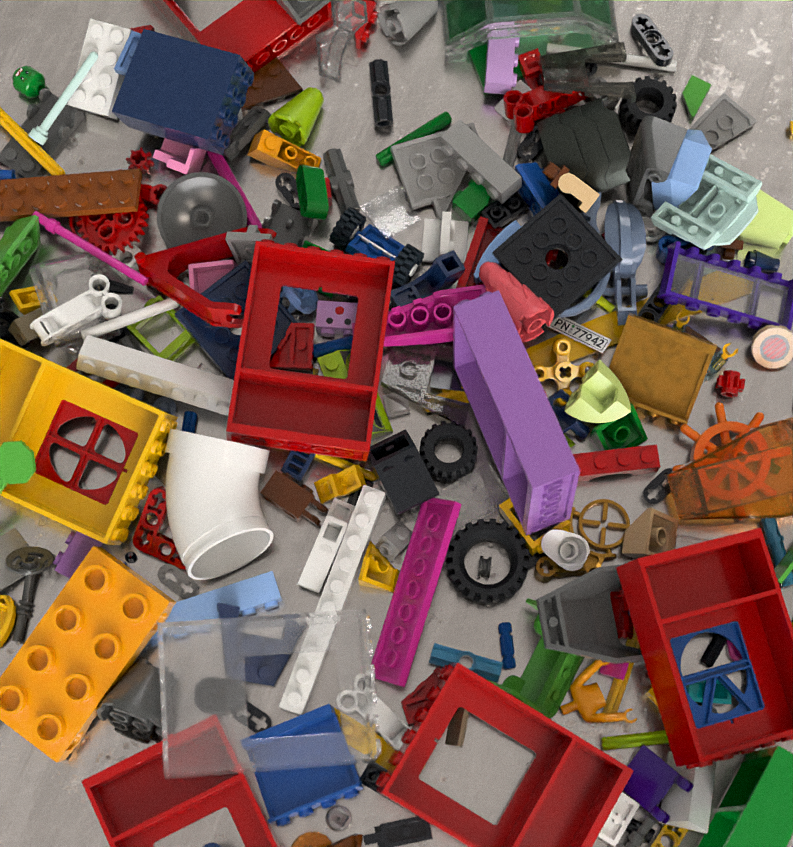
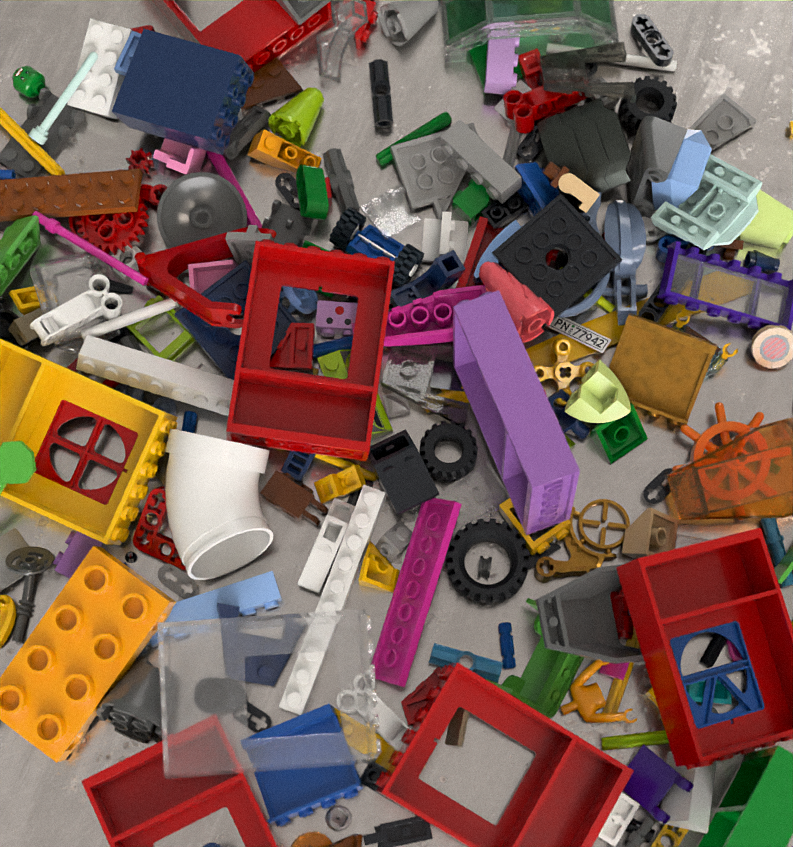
(565, 548): white piece -> none
(618, 461): red arch -> none
(695, 94): bright green tile -> none
(730, 383): red gear -> none

